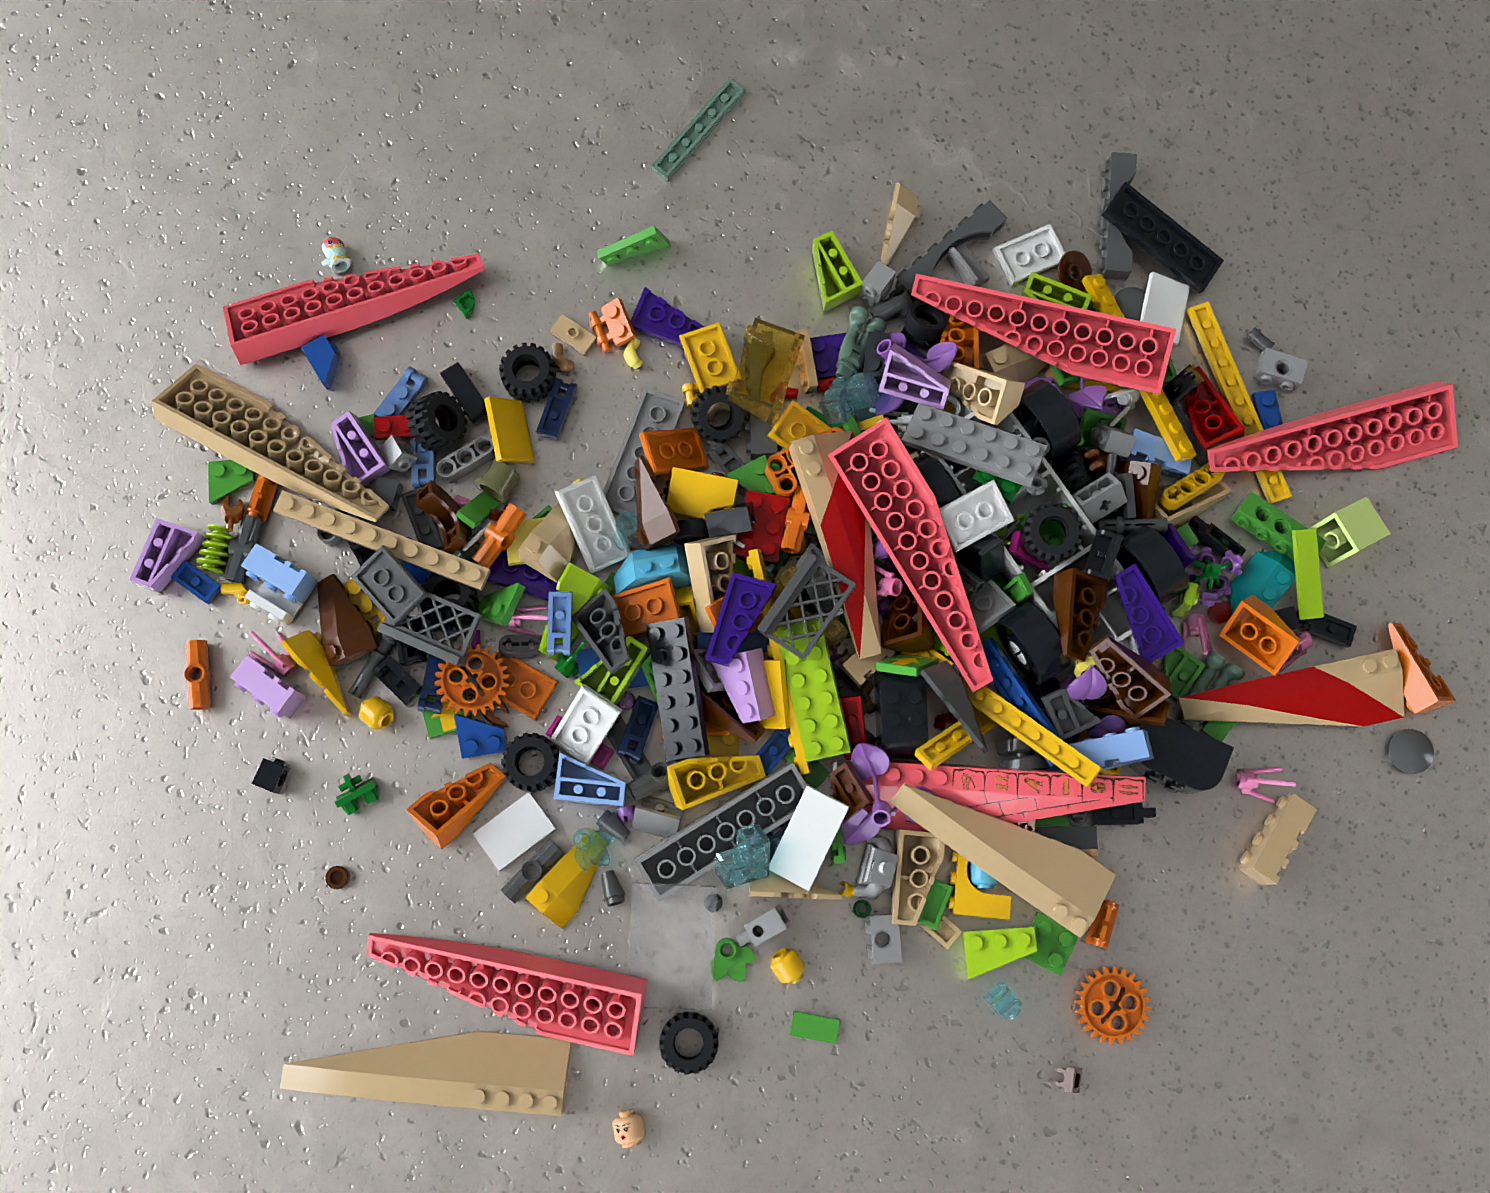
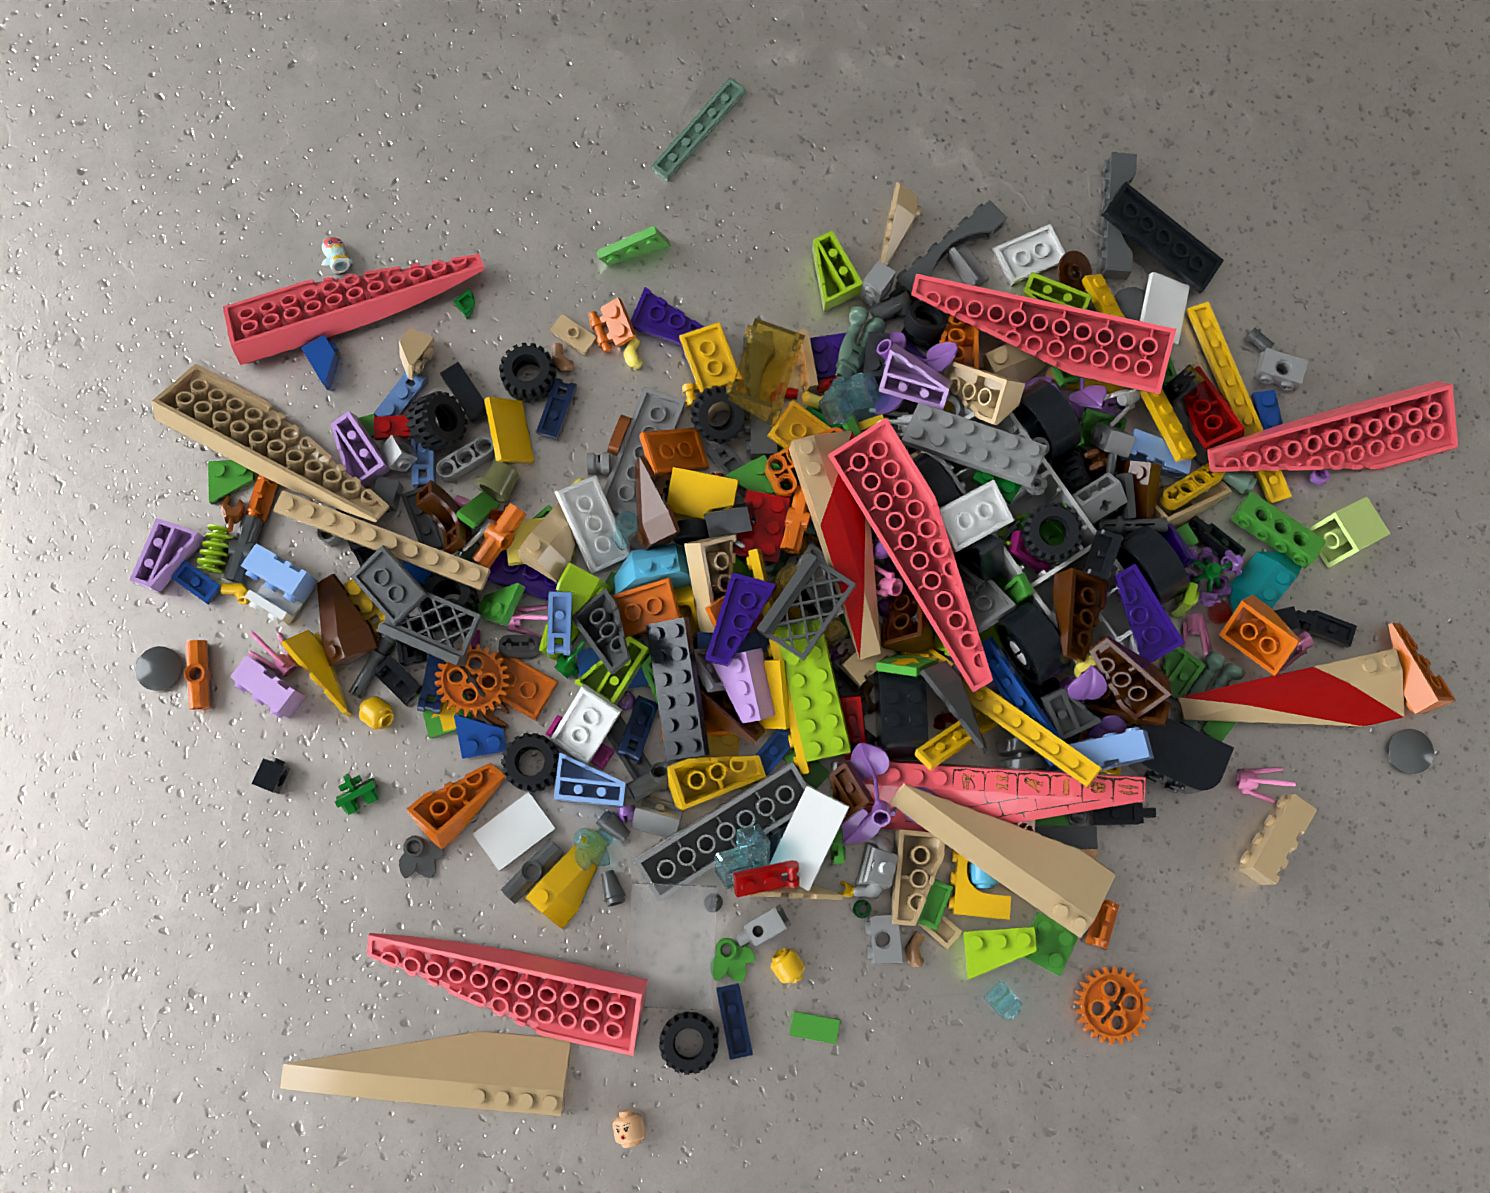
(158, 668): none -> dark grey dish
(337, 877): reddish brown tile -> none
(414, 351): none -> tan slope
(421, 860): none -> dark grey plate
(598, 463): none -> light grey wheel
(618, 434): none -> dark orange beam
(734, 1021): none -> dark blue plate
(766, 878): none -> red plate
(811, 400): none -> light yellow arm
(912, 950): none -> medium nougat arm
(1072, 1079): tile -> none
(1240, 481): none -> sand green cone
(1307, 573): lime tile -> none
(1317, 480): none -> medium lavender hinge

